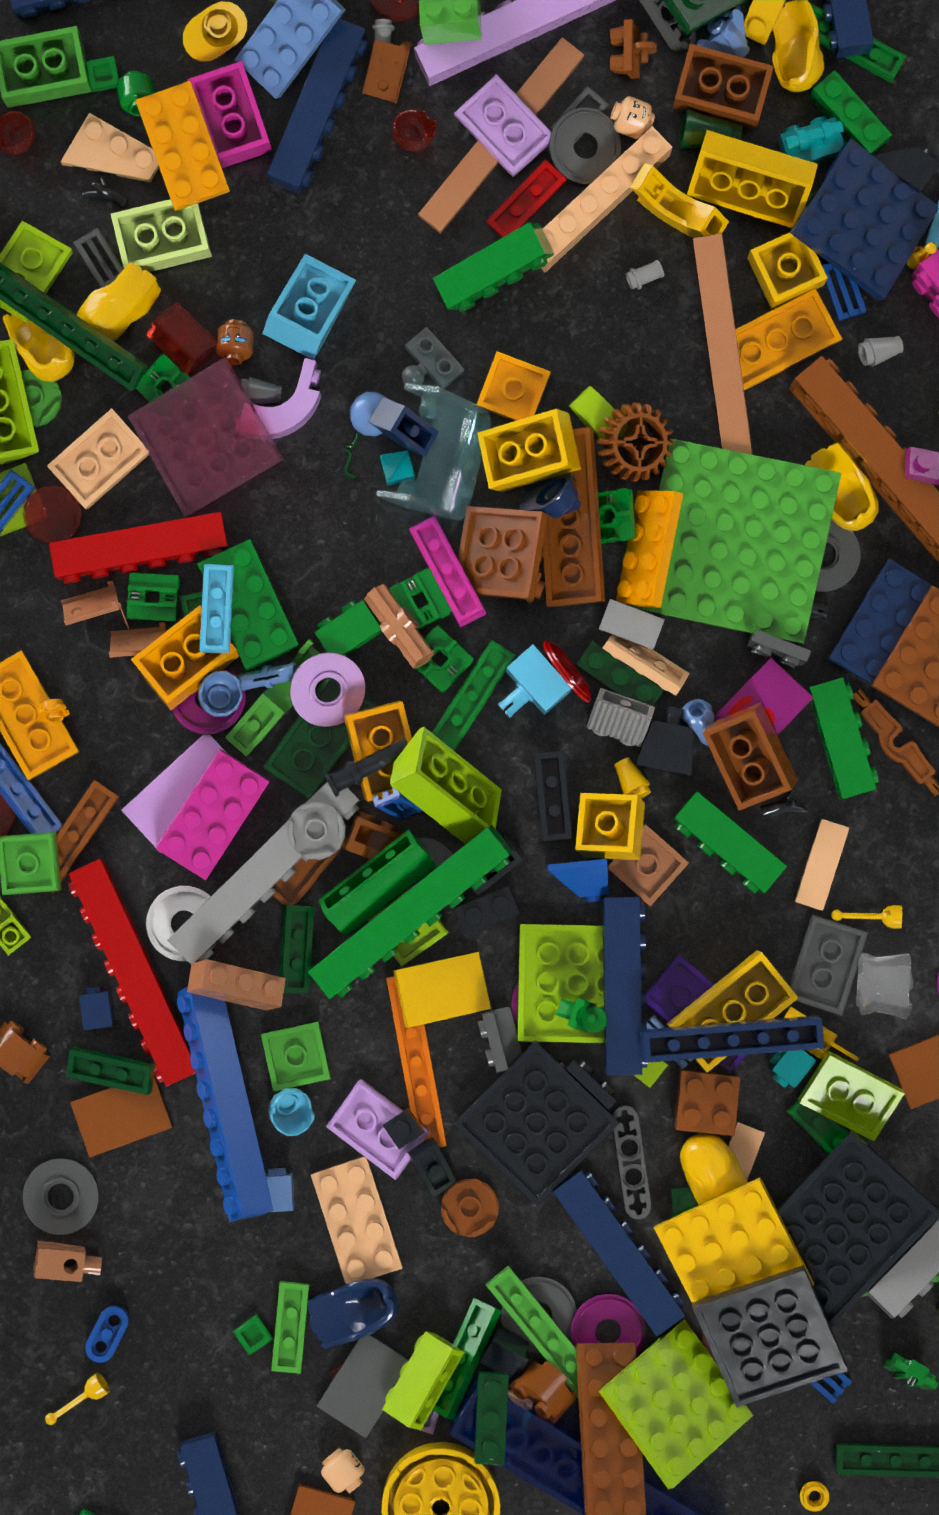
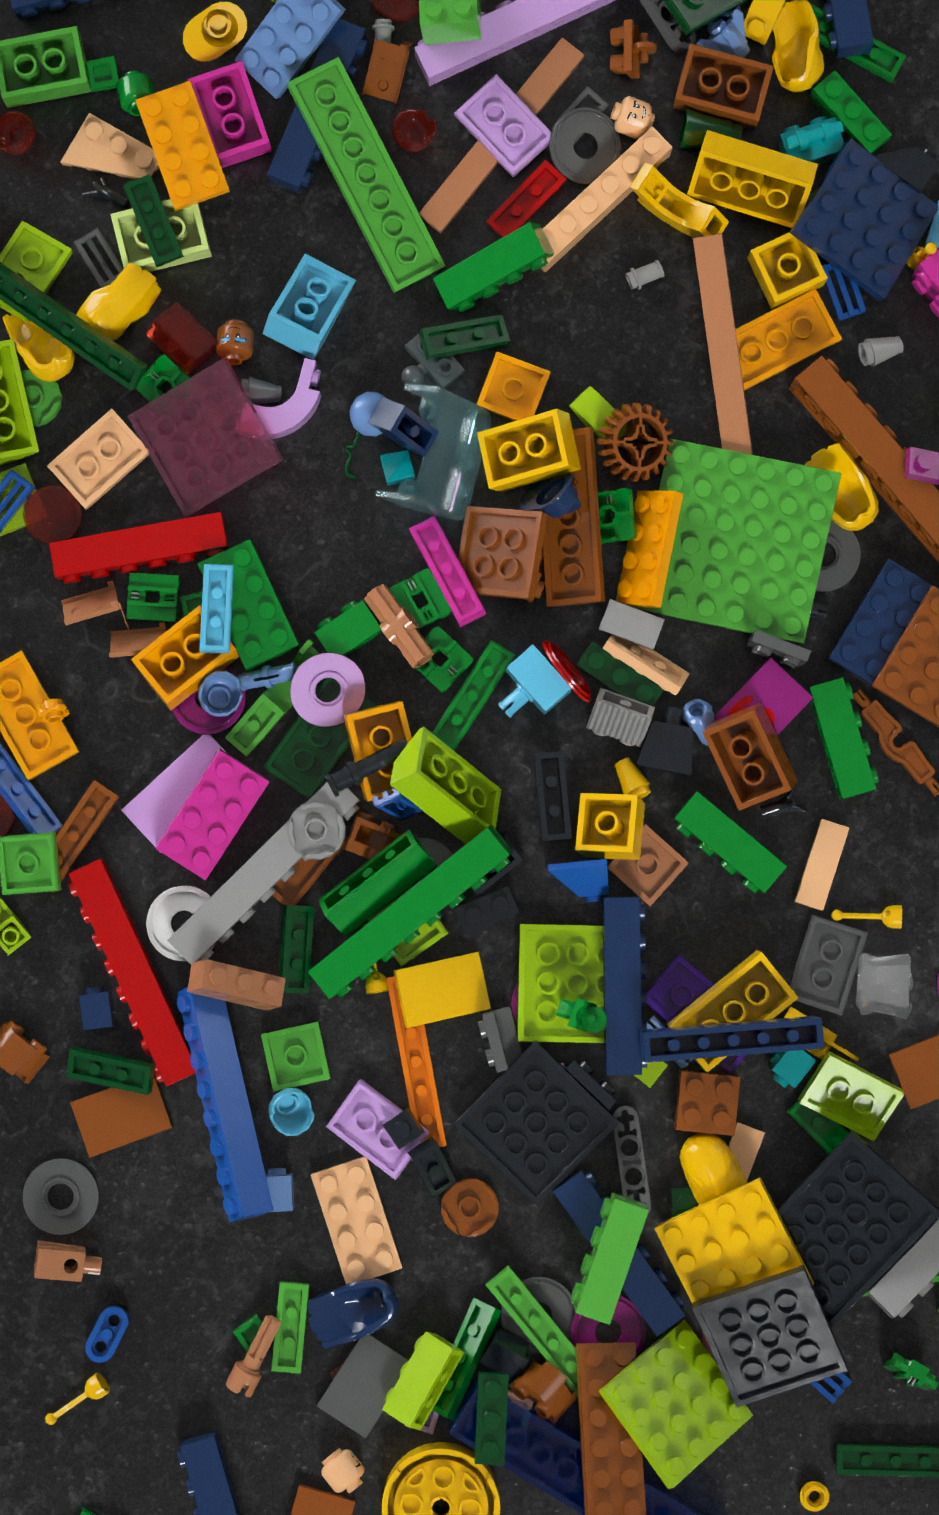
(153, 220): none -> dark green plate
(247, 1371): none -> nougat piece
(365, 174): none -> bright green plate
(376, 981): none -> yellow hinge
(464, 336): none -> dark green plate
(610, 1259): none -> bright green brick

